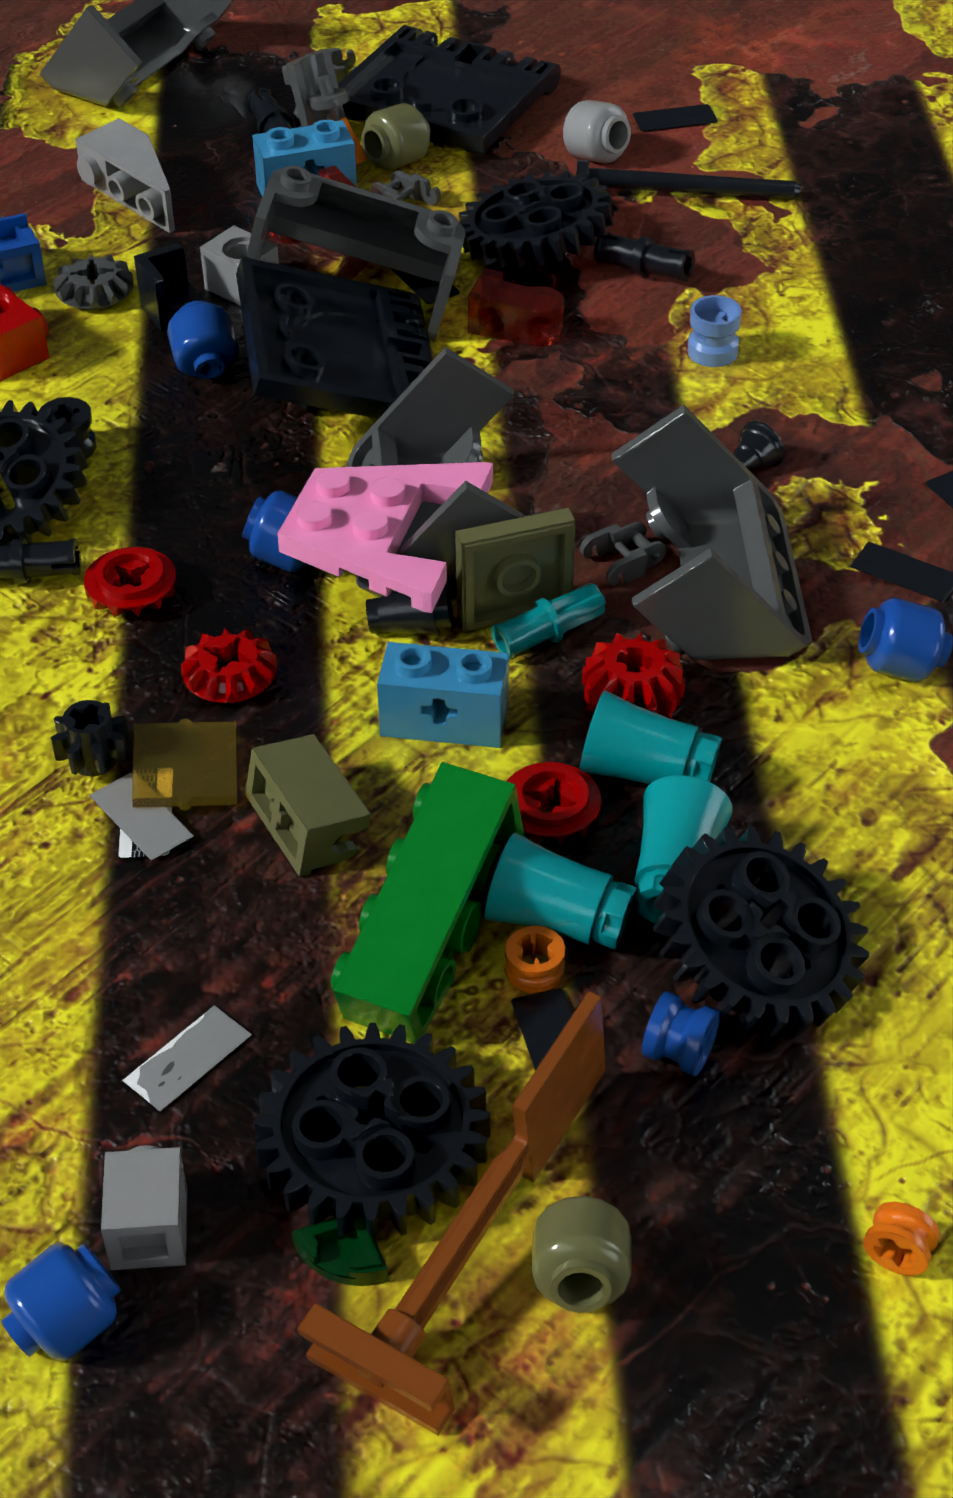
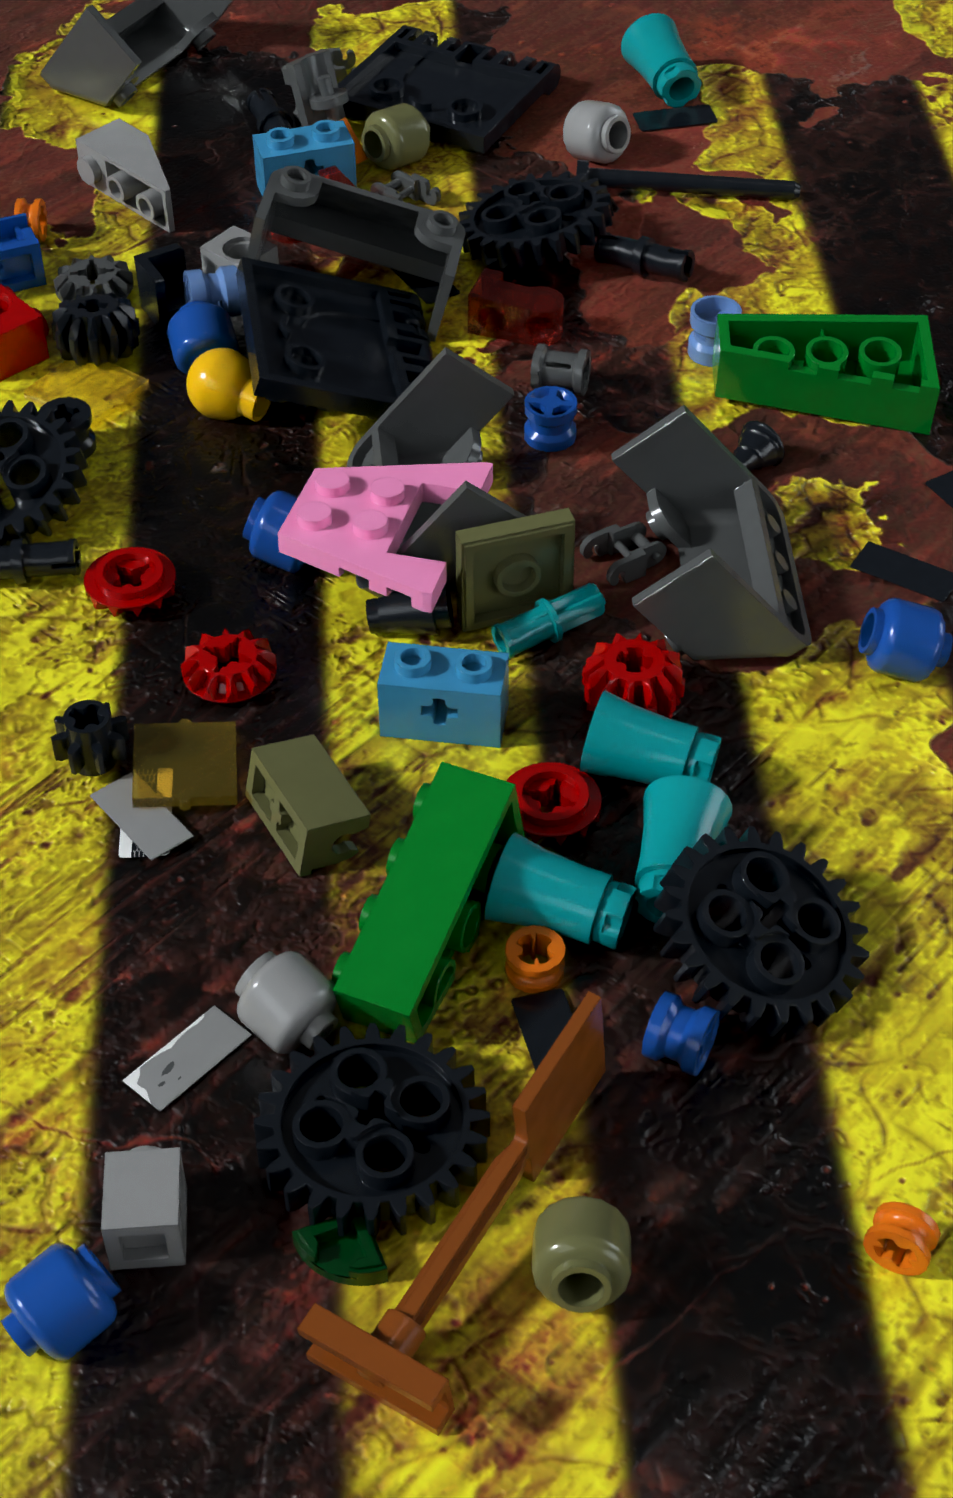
(36, 216): none -> orange bush
(95, 329): none -> black gear
(102, 387): none -> clear yellow piece
(217, 288): none -> medium blue wheel
(222, 386): none -> yellow piece
(286, 1001): none -> light grey head
(550, 418): none -> blue wheel
(561, 369): none -> dark grey bush
(658, 54): none -> teal plant
(831, 366): none -> green wedge

